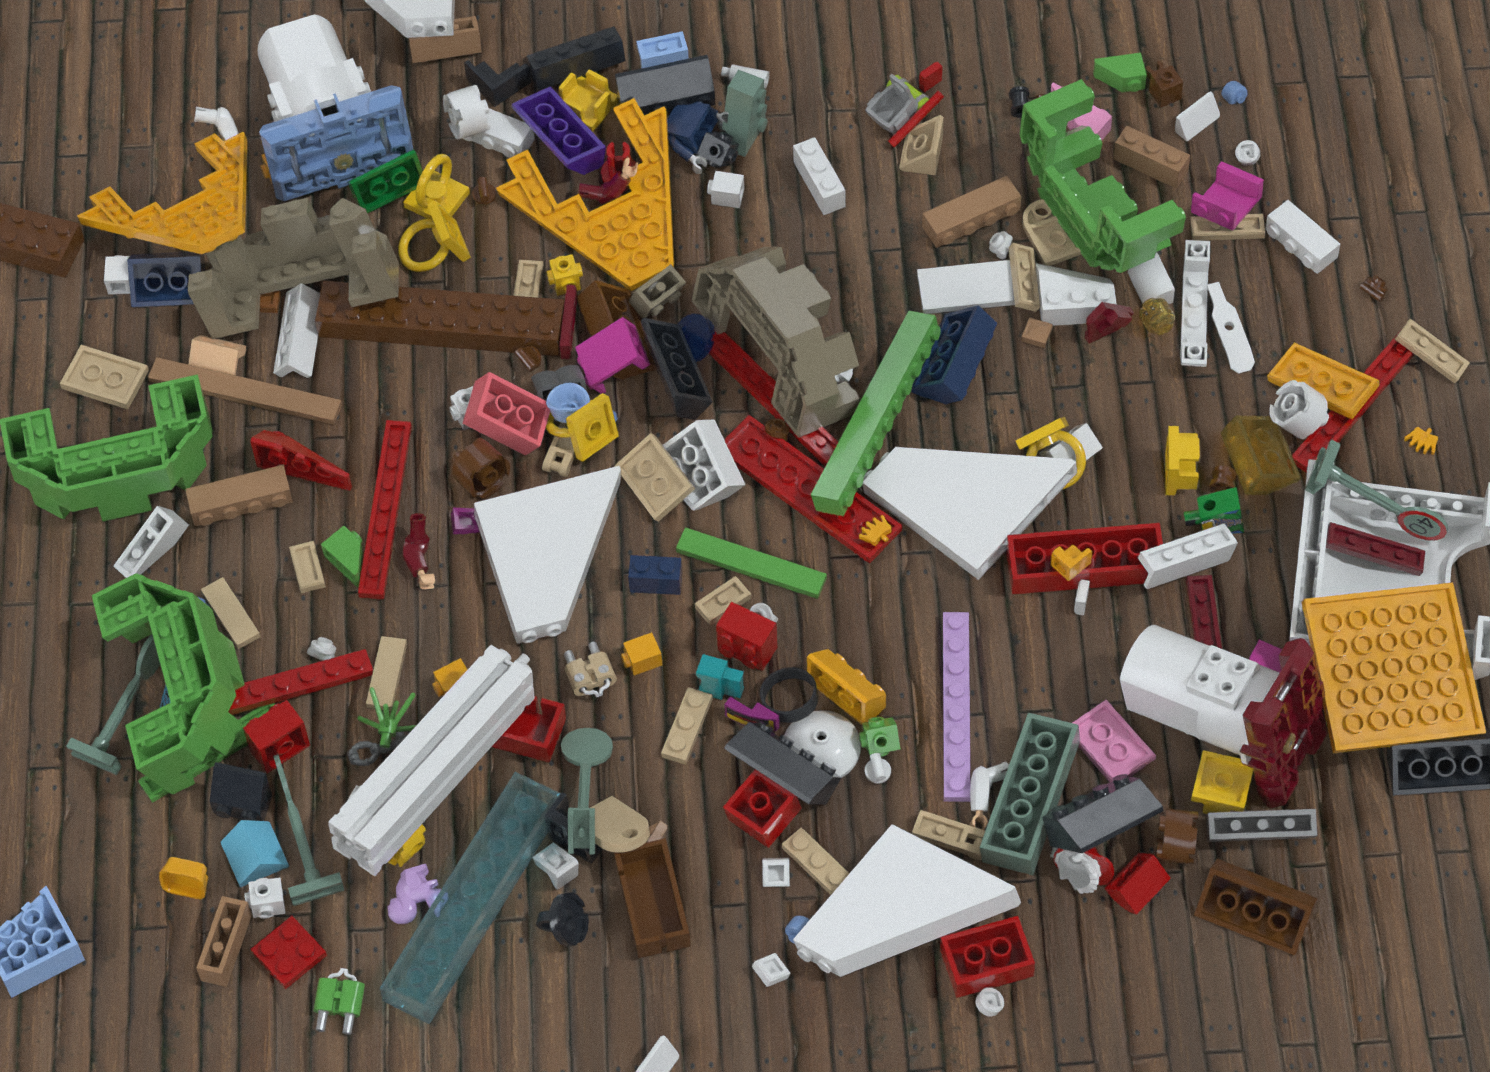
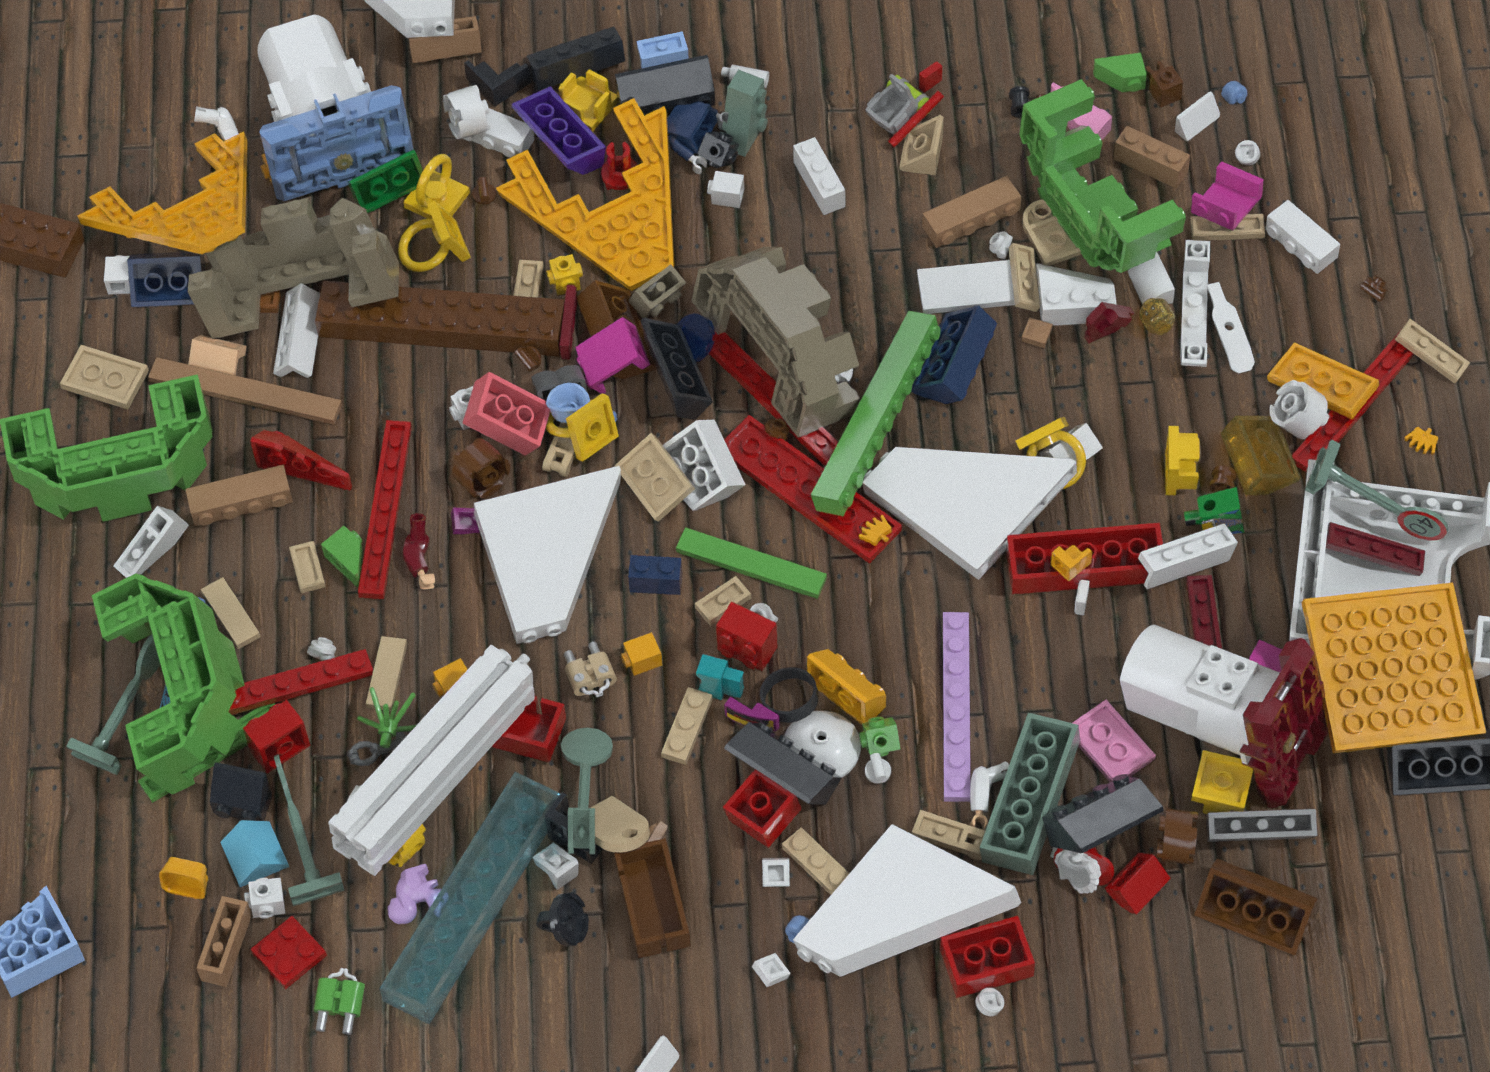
(609, 190): dark red arm -> none

